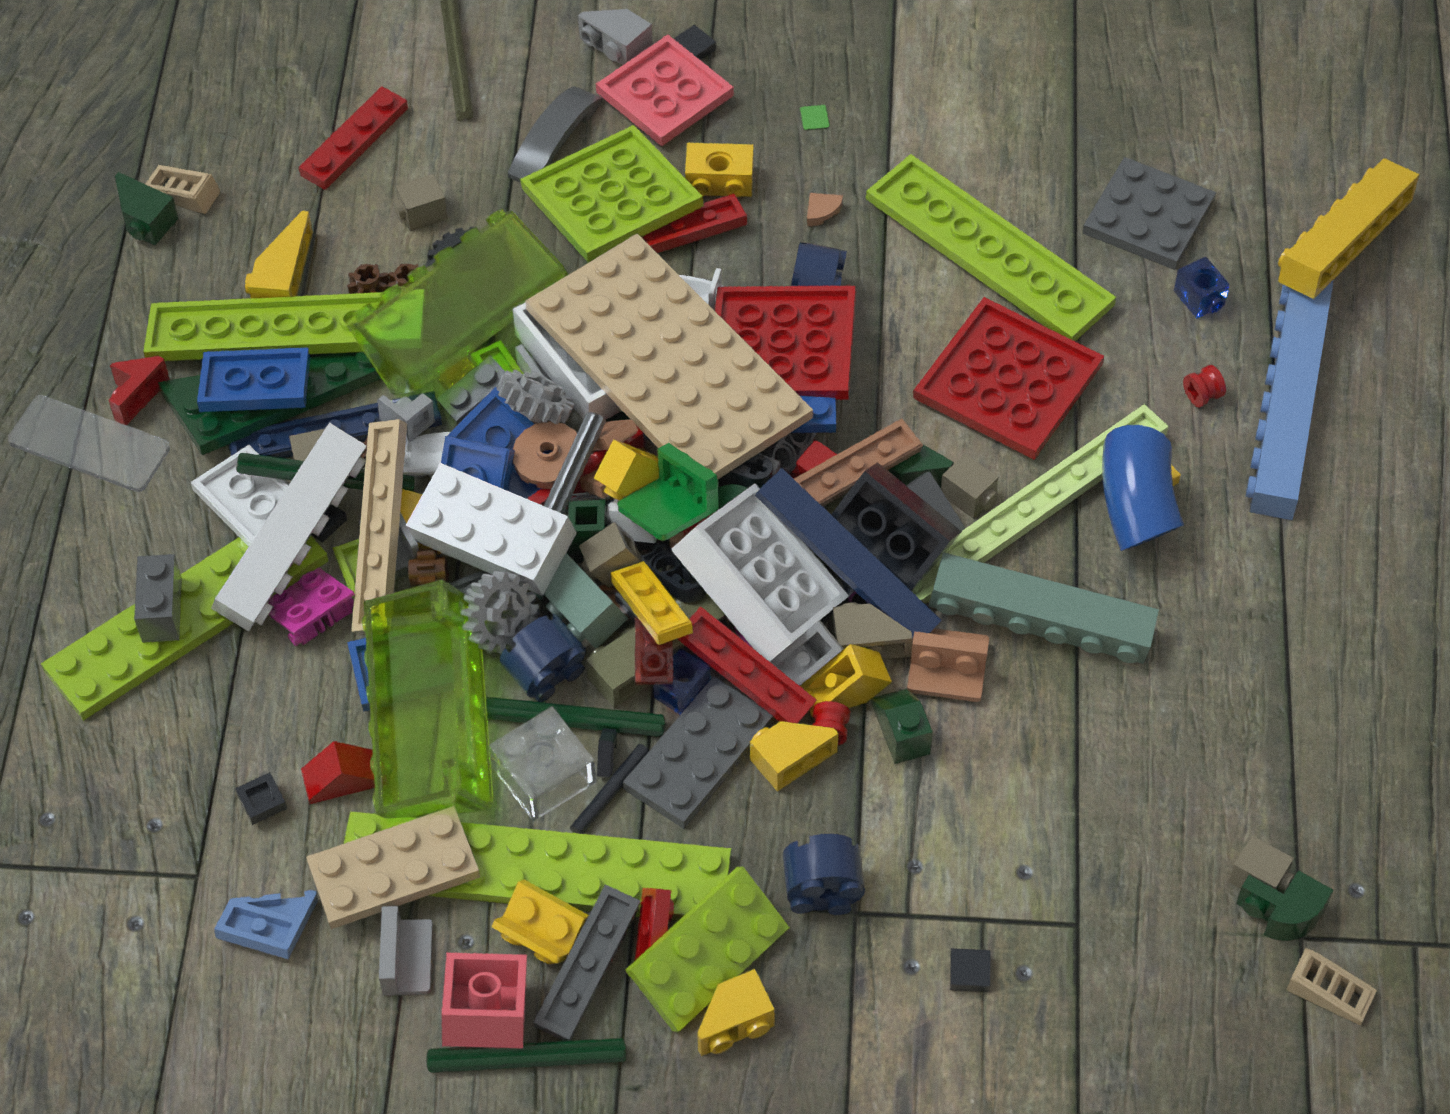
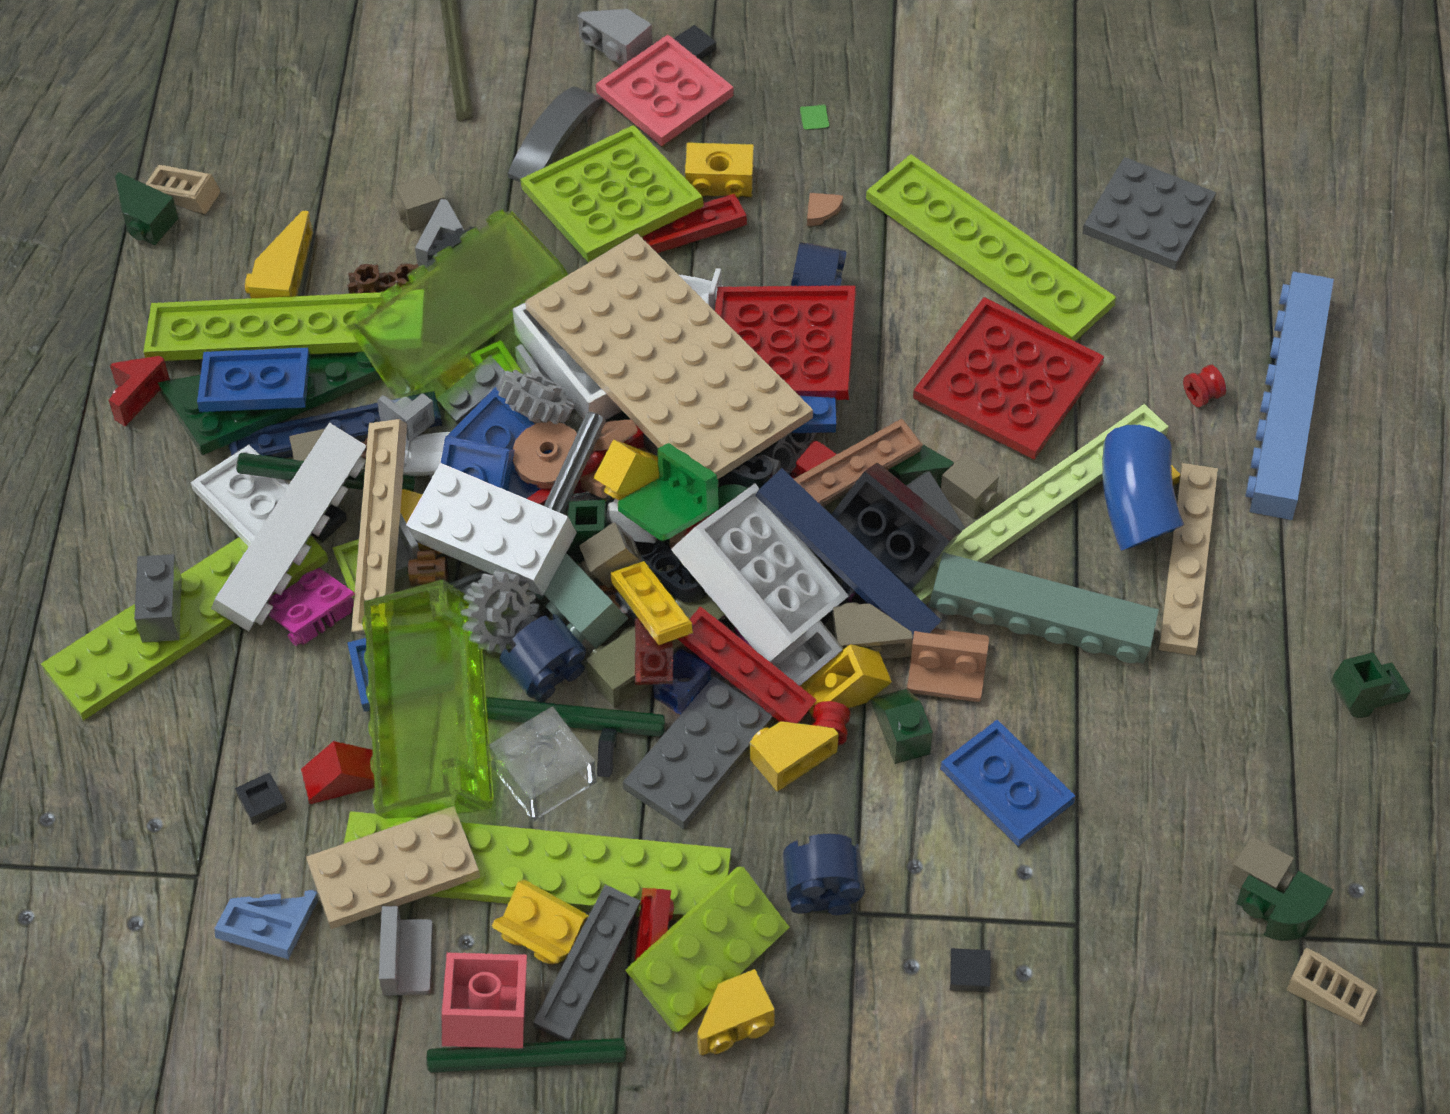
(89, 443): clear piece -> none
(353, 138): red plate -> none
(441, 222): none -> light grey slope
(608, 791): black bar -> none
(1007, 782): none -> blue plate
(1188, 560): none -> tan plate
(1201, 287): clear blue brick -> none
(1347, 228): yellow brick -> none
(1368, 684): none -> dark green brick

